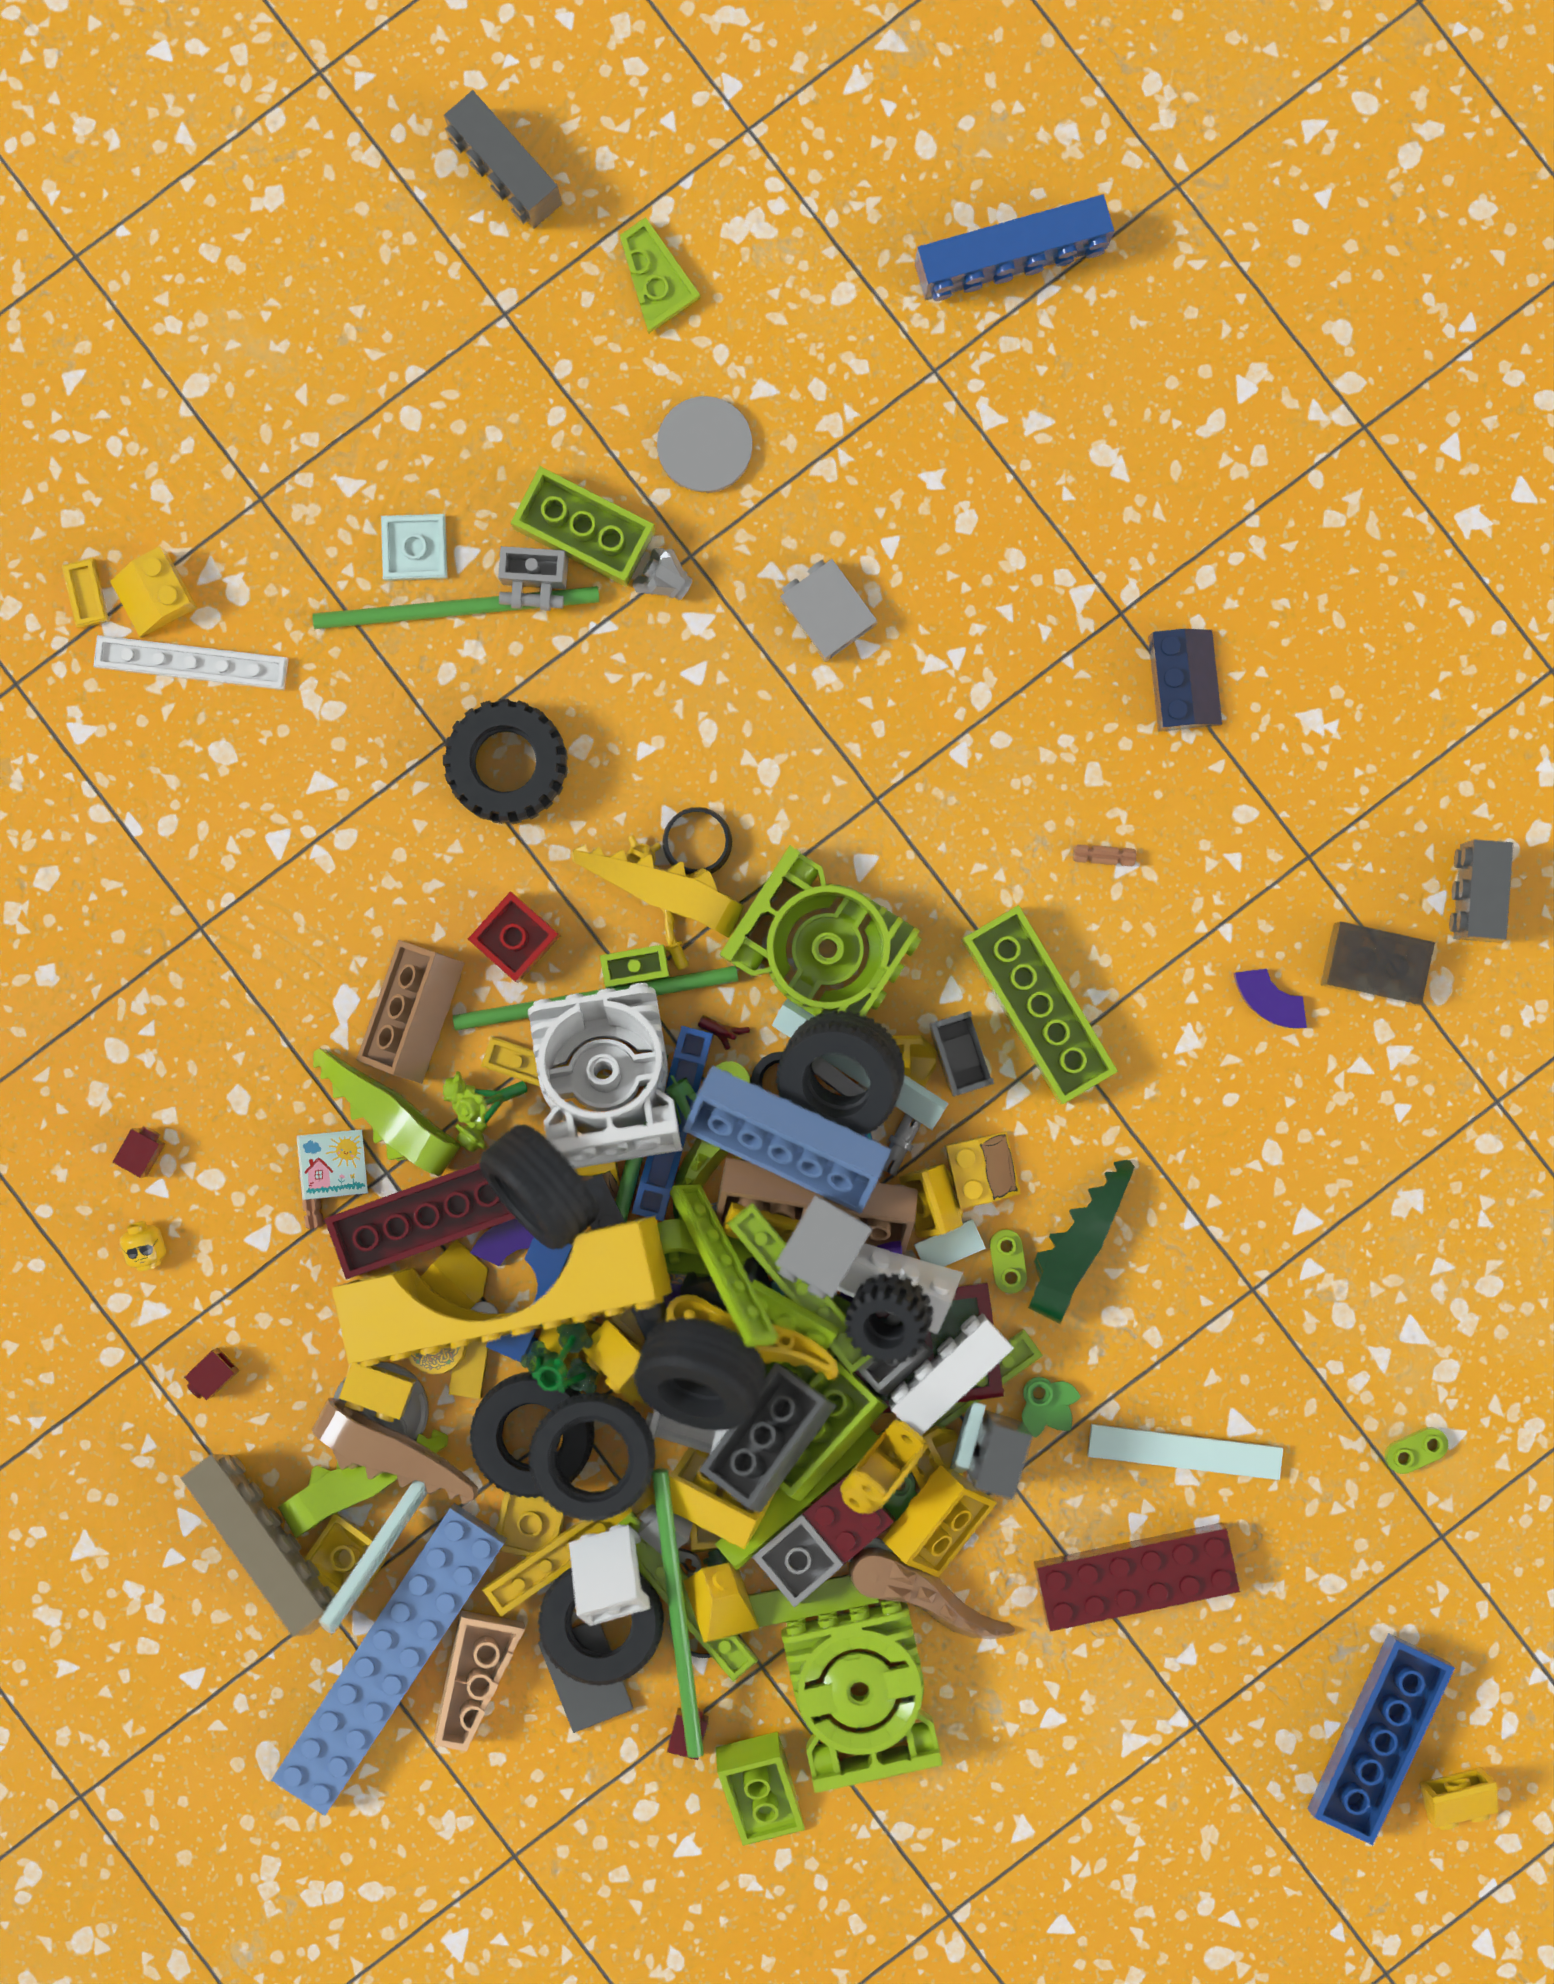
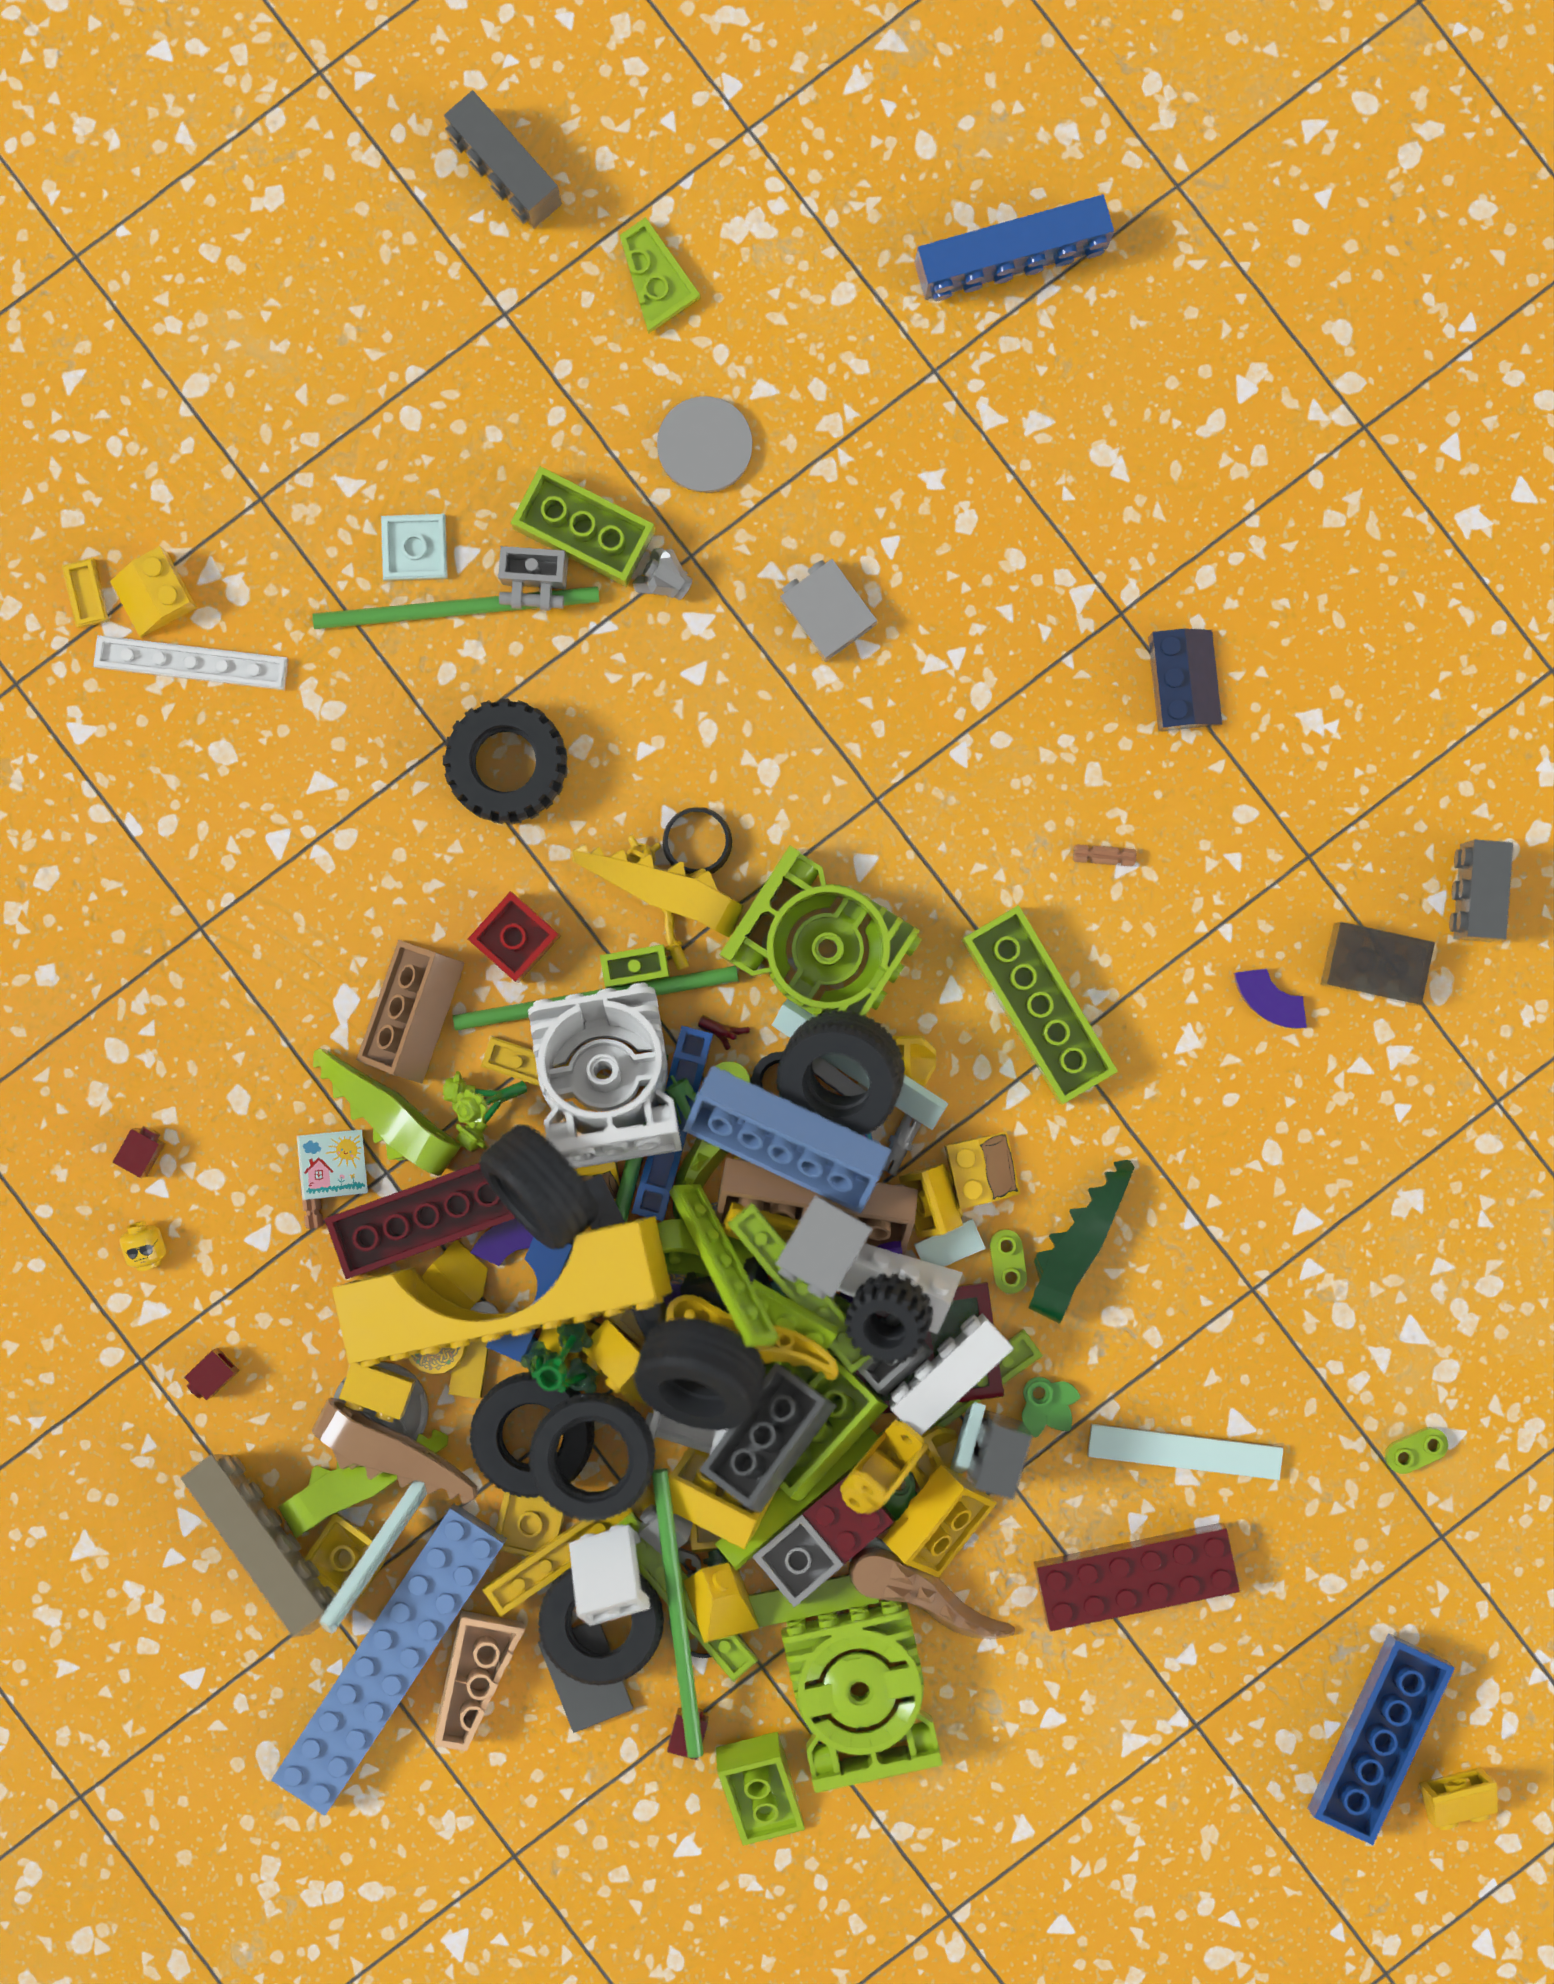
(960, 1054): dark grey piece -> none

